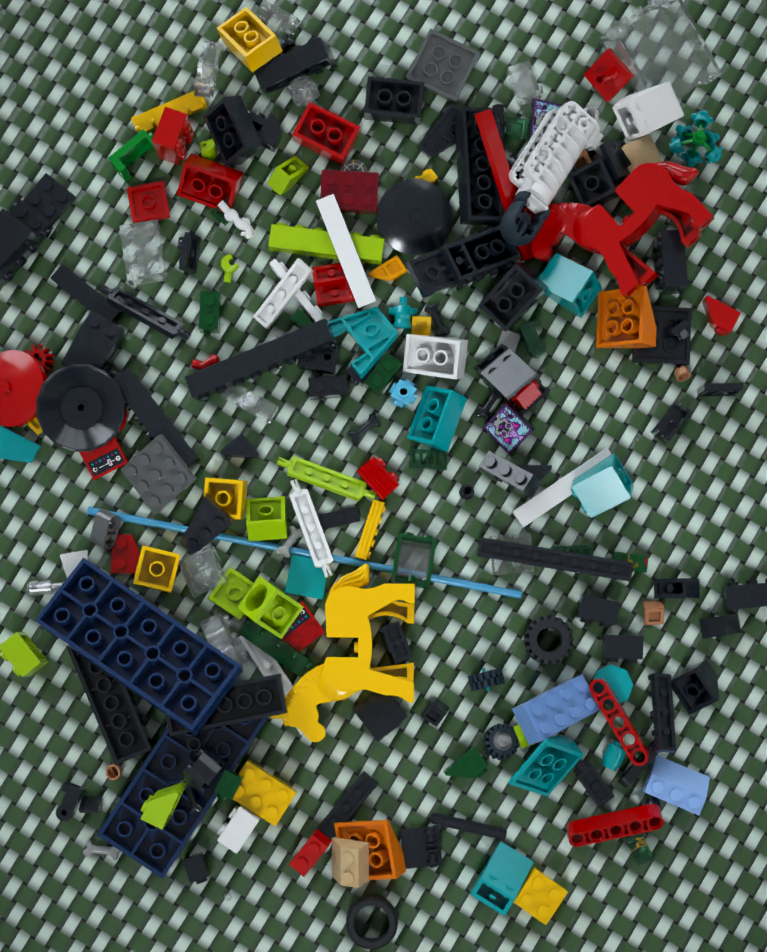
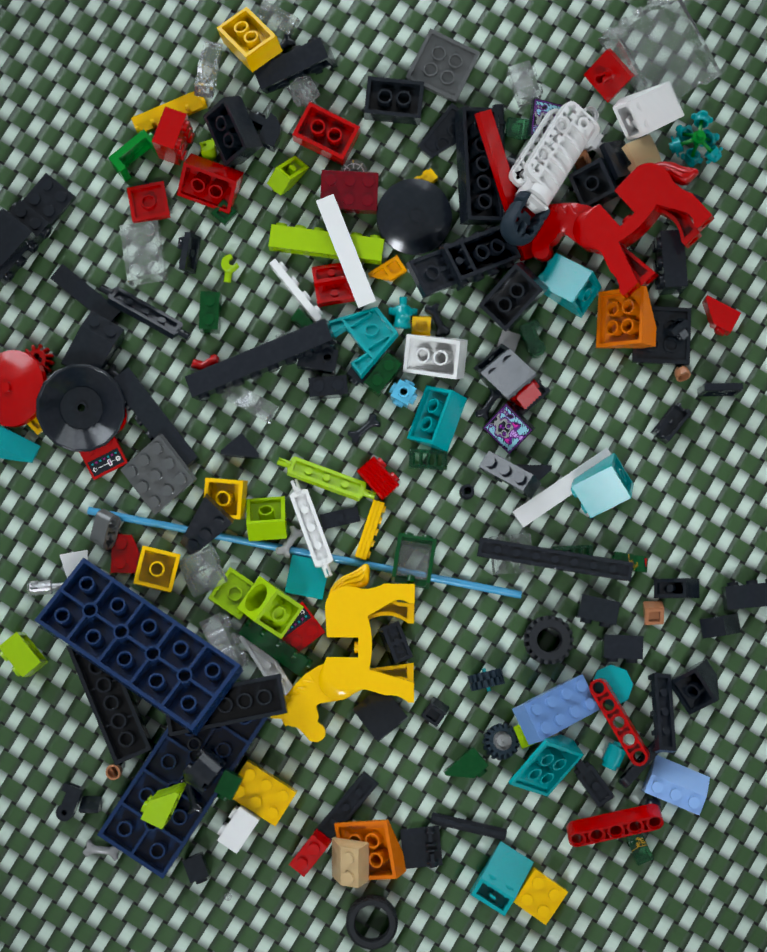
(242, 224): white animal -> none
(283, 293): white tile -> none

